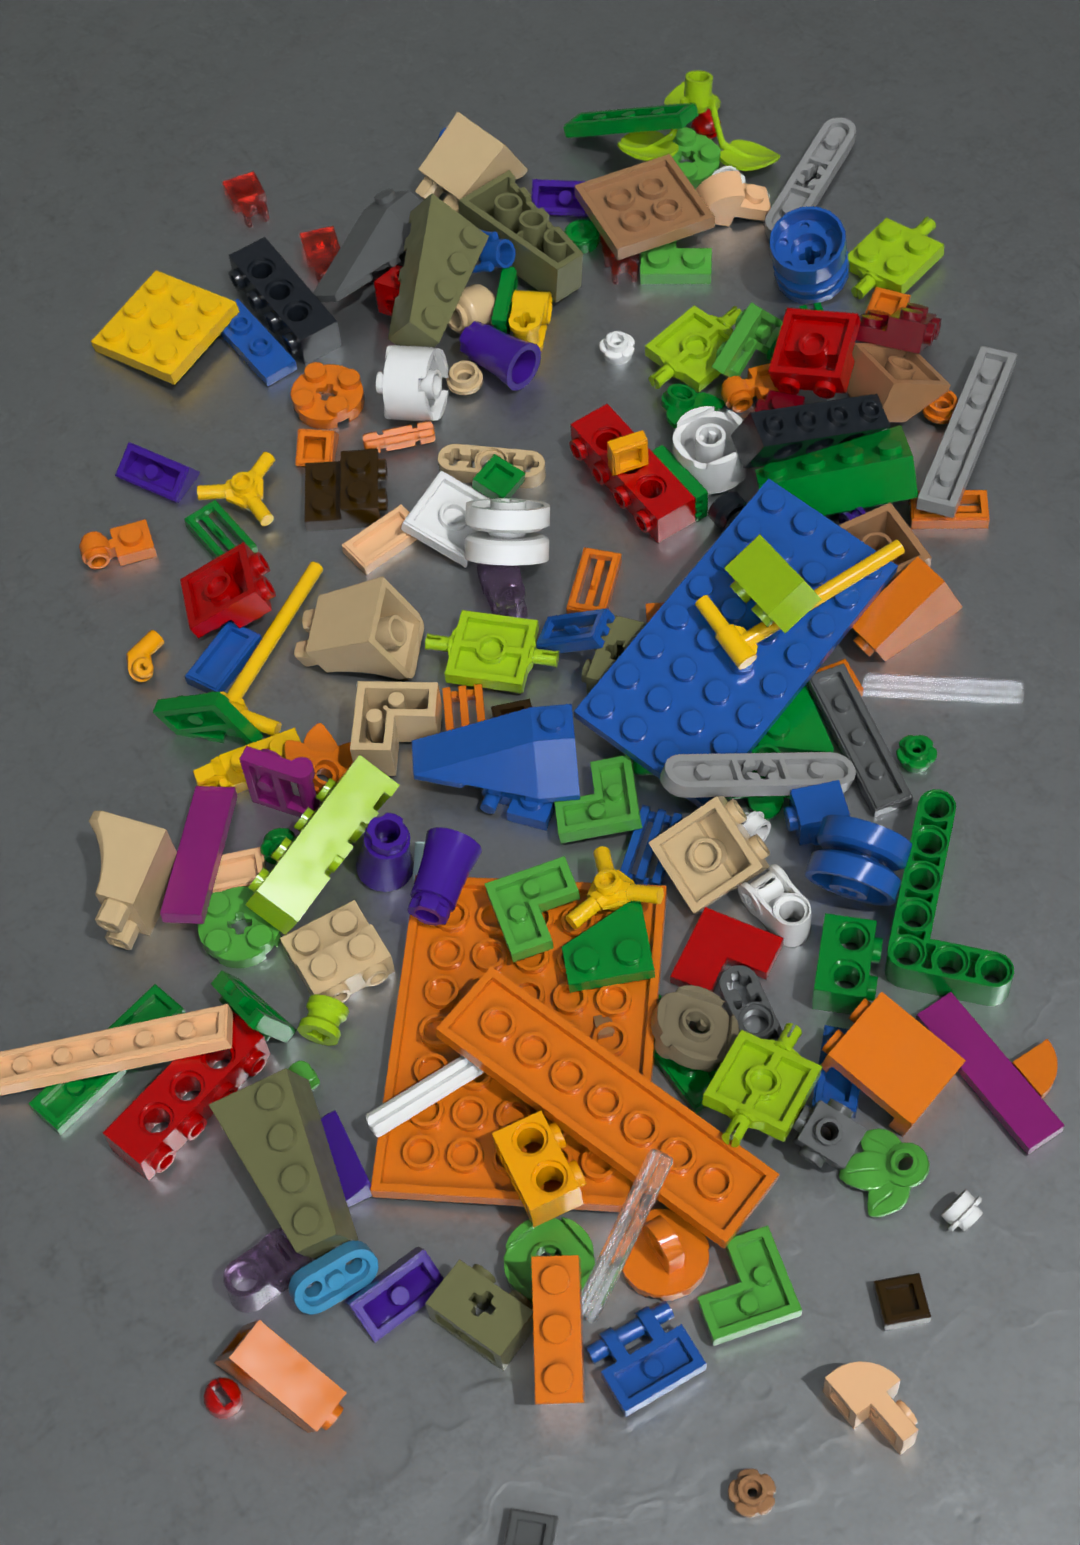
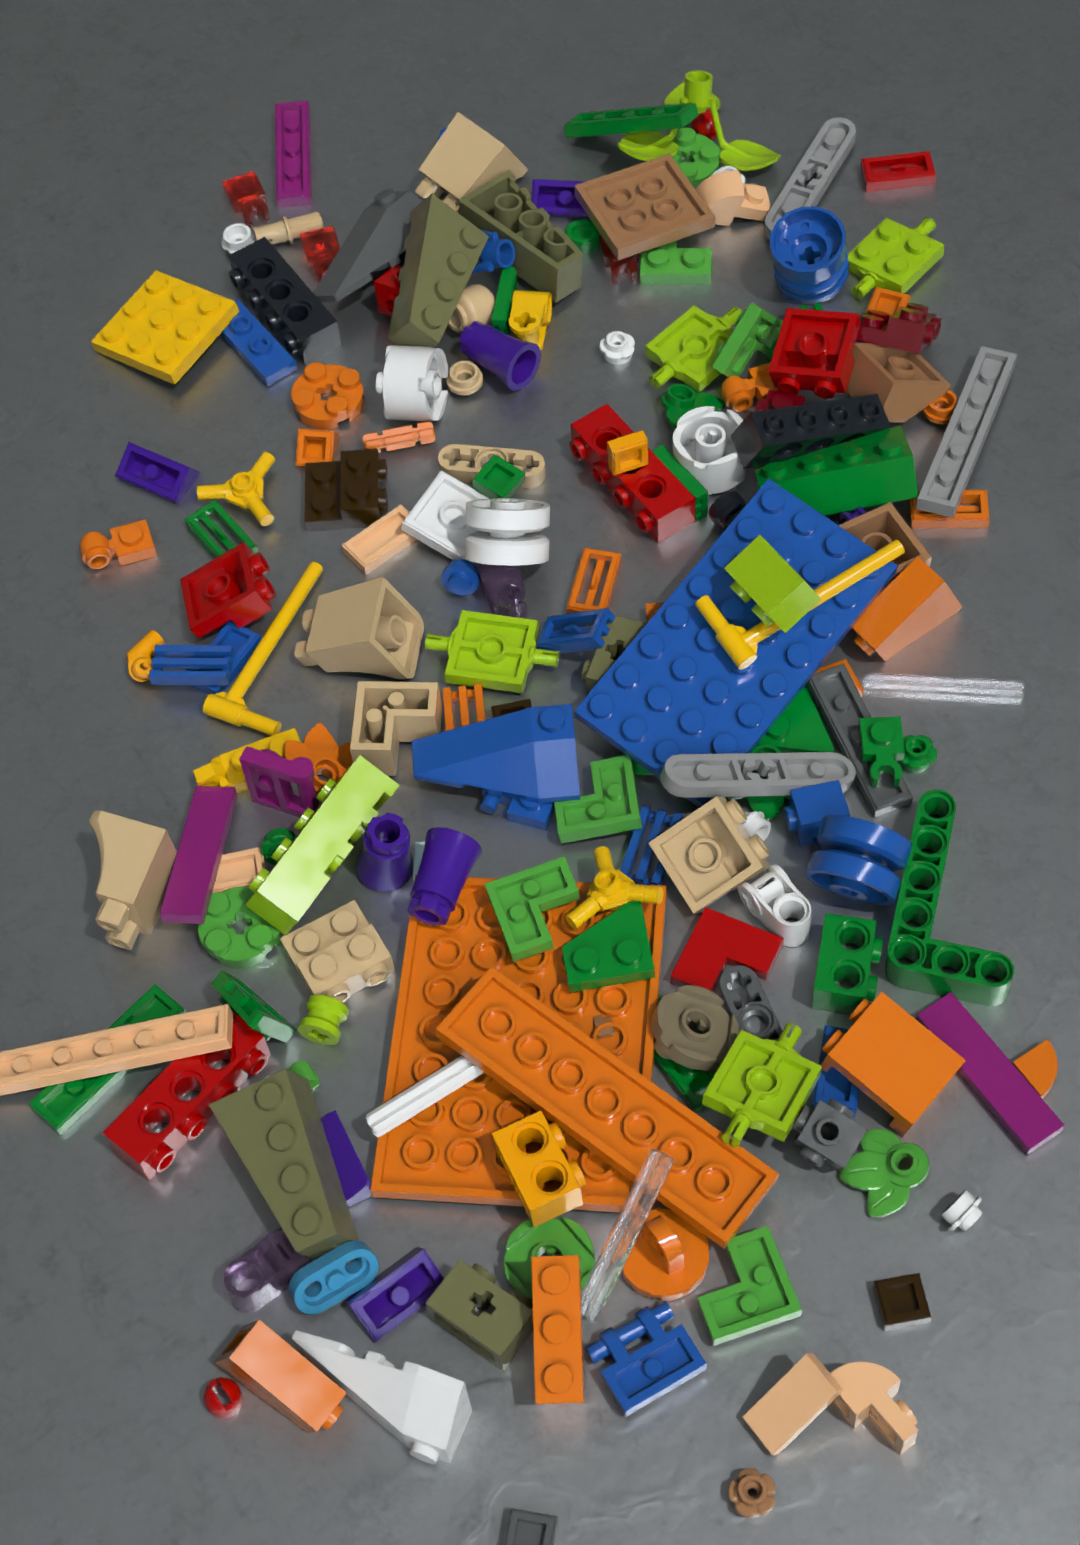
(193, 659): none -> blue tile
(205, 717): green wing -> none
(237, 237): none -> white plate
(289, 229): none -> tan axle
(293, 154): none -> magenta tile
(412, 1403): none -> white wedge
(461, 577): none -> blue plate
(792, 1403): none -> light nougat tile
(884, 745): none -> green plate
(898, 171): none -> red tile

